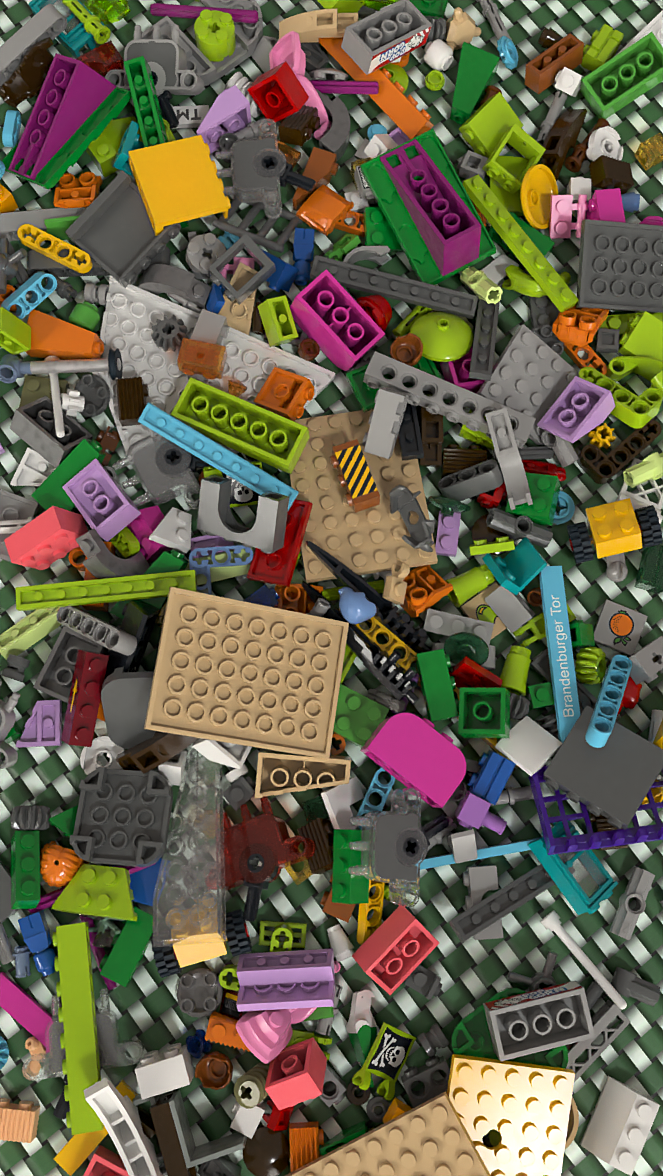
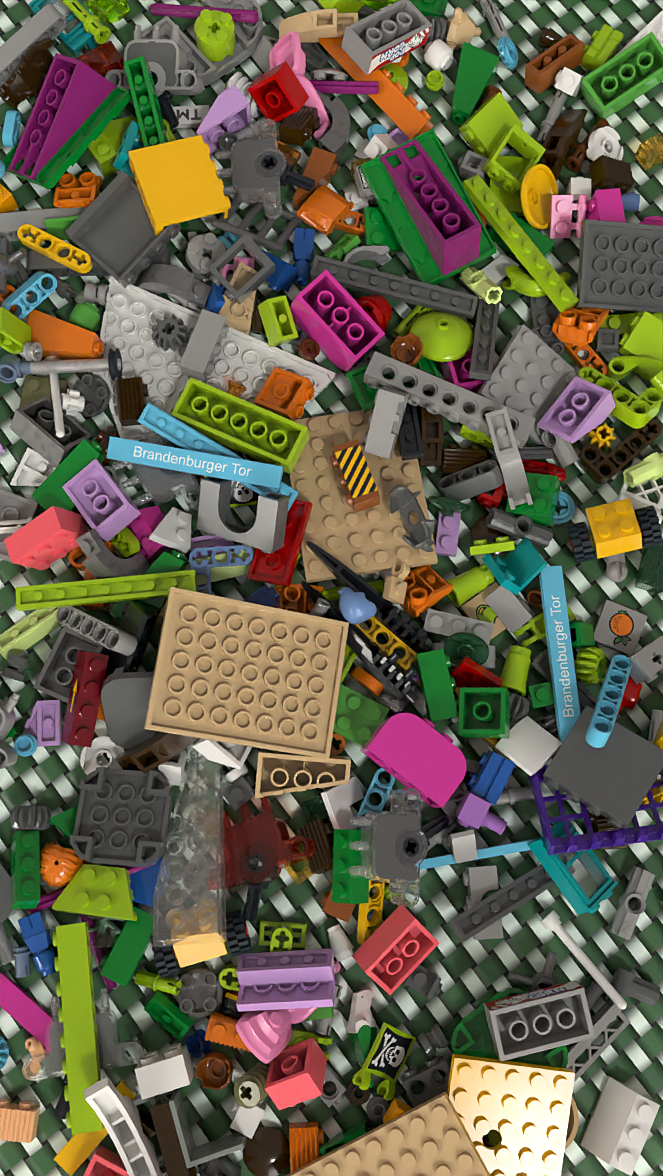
(25, 745): none -> medium azure plate
(33, 351): none -> light grey bush
(157, 983): none -> lime axle
(168, 1015): none -> green plate
(195, 462): none -> medium azure tile
(202, 358): clear orange brick -> none
(278, 1119): red tile -> none
(367, 681): none -> orange beam

